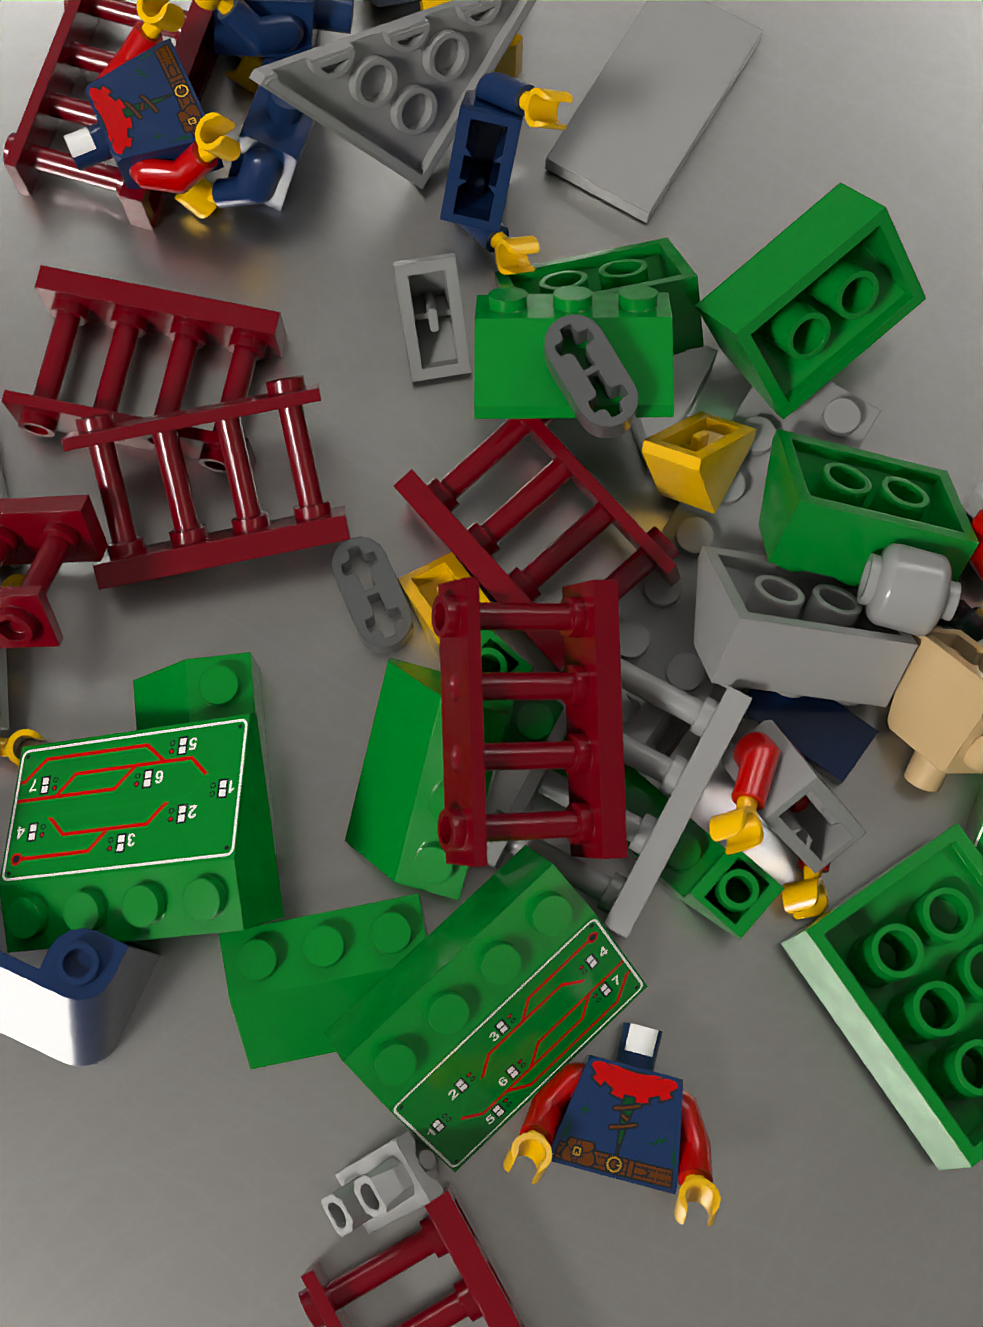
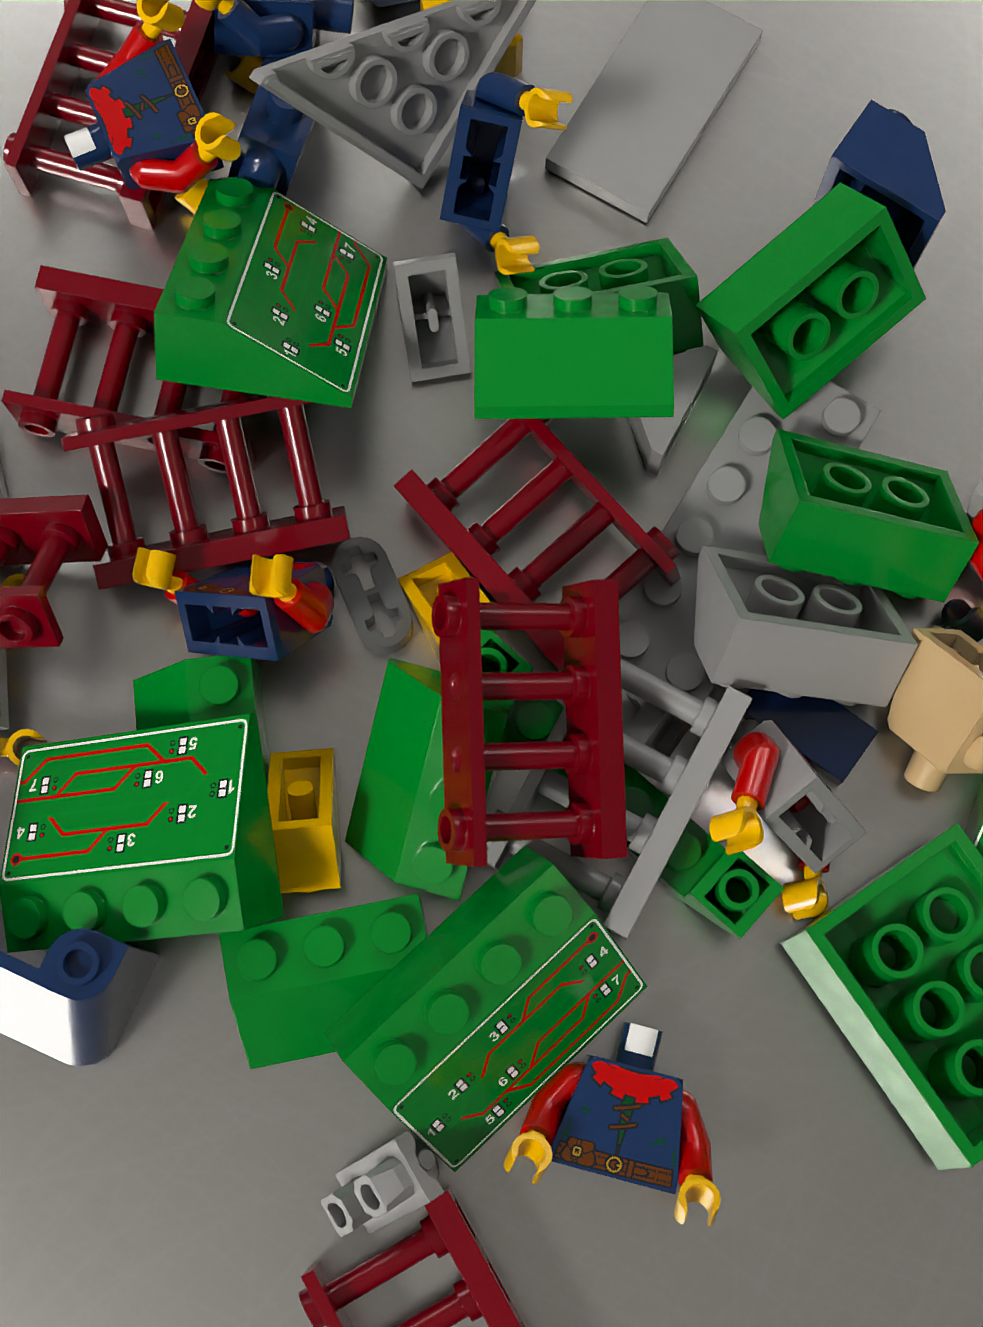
(246, 611): none -> torso
(267, 300): none -> green slope
(305, 819): none -> yellow slope
(603, 368): dark grey beam -> none
(698, 458): yellow slope -> none
(893, 166): none -> dark blue slope
(908, 589): light grey head -> none

